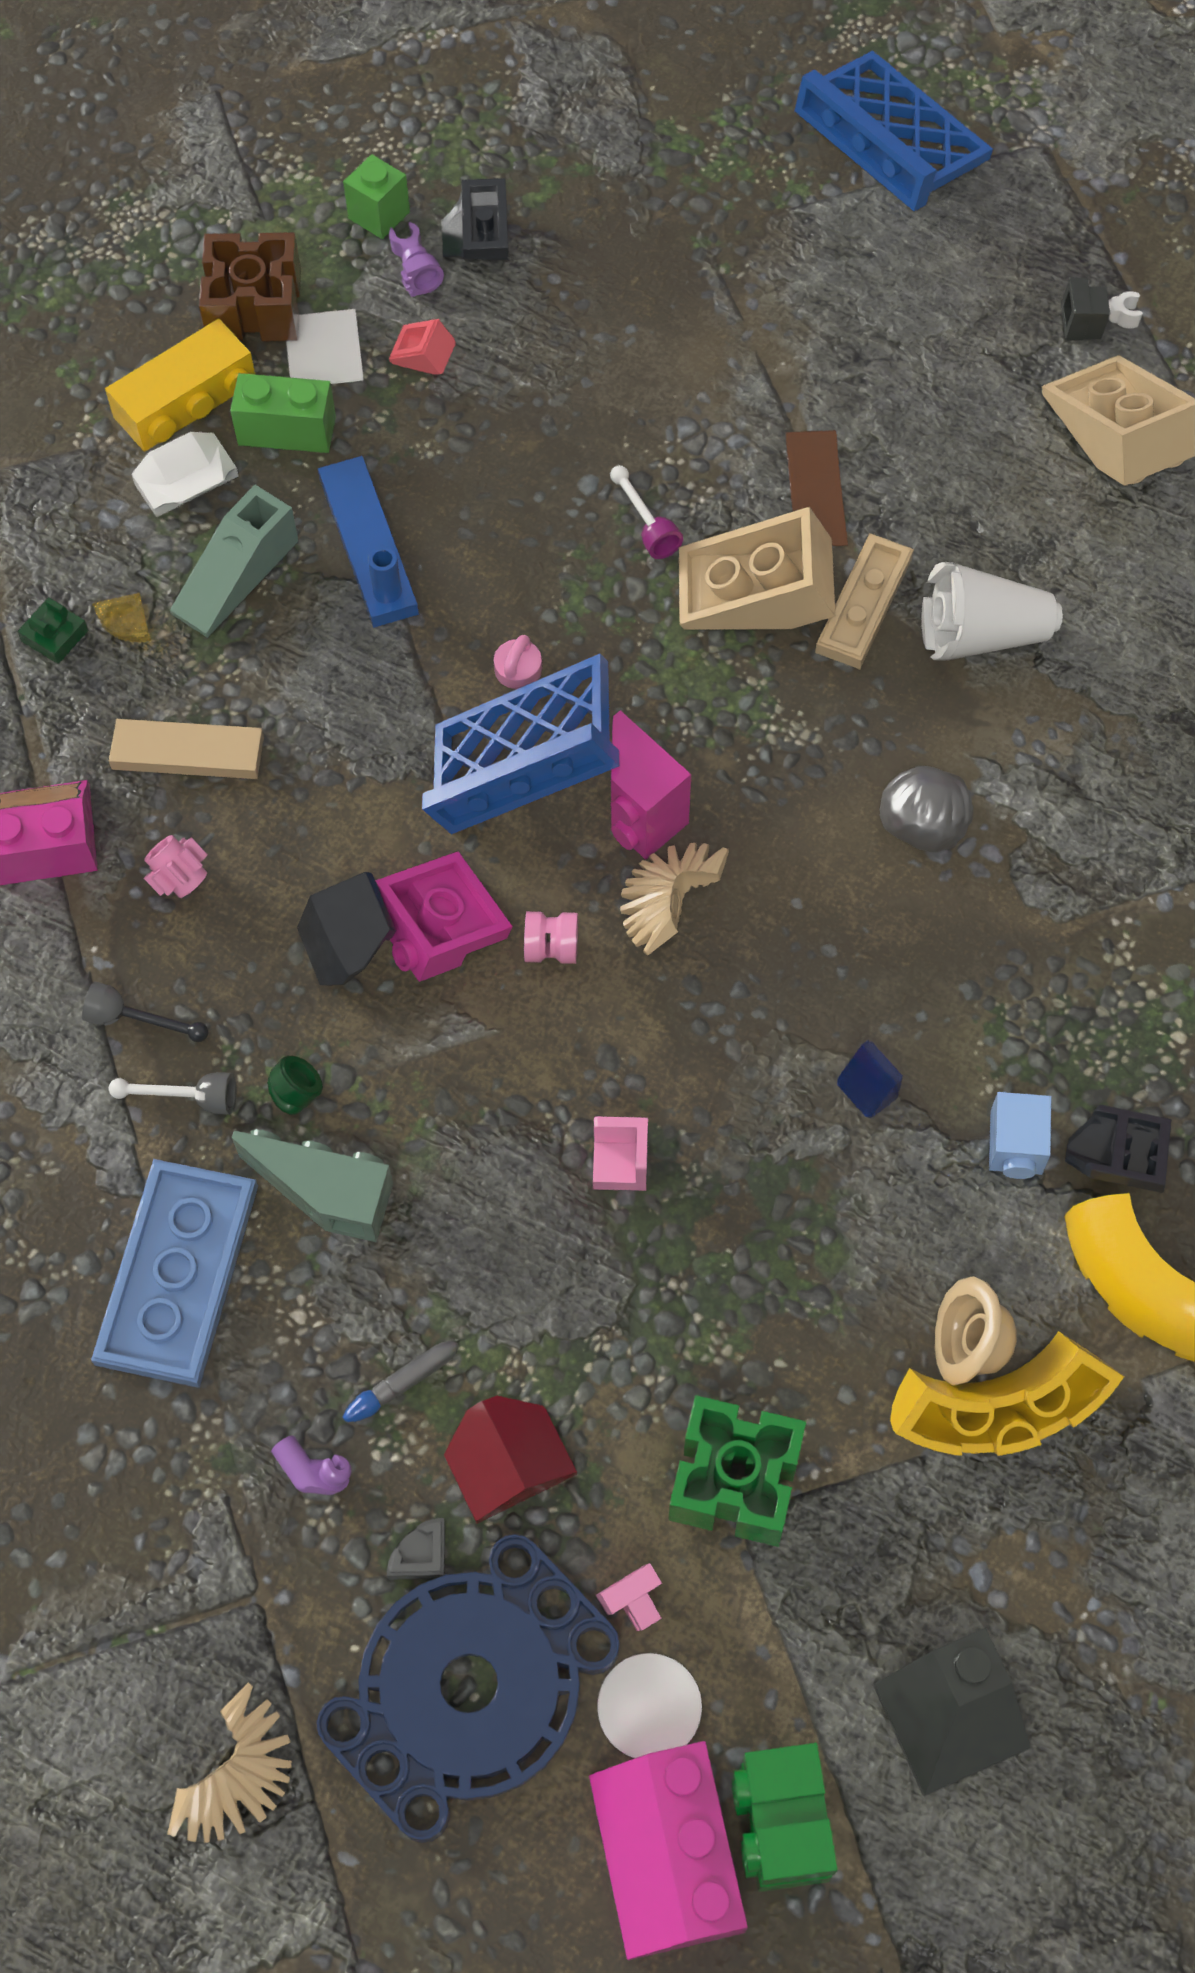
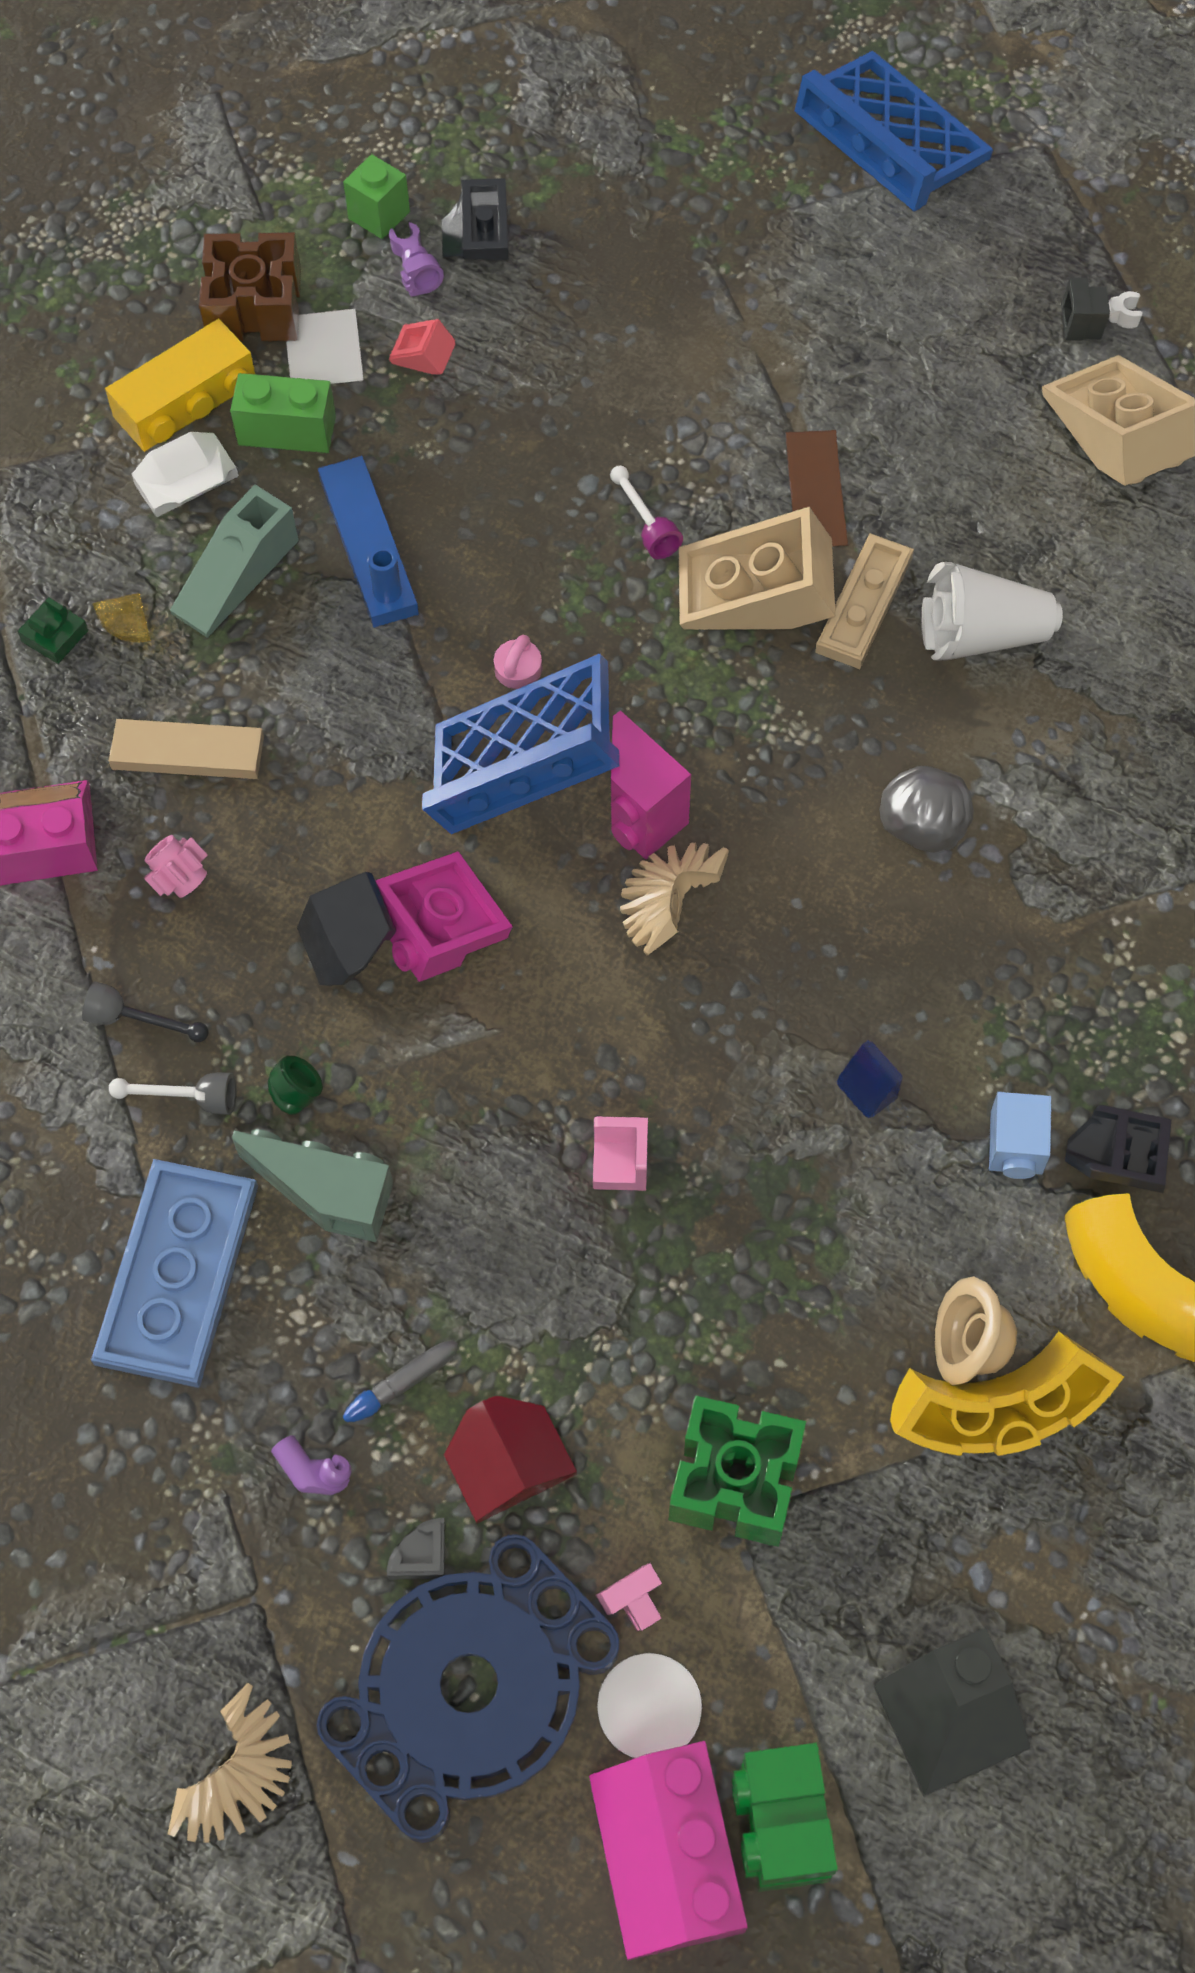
(562, 938): bright pink wheel -> none

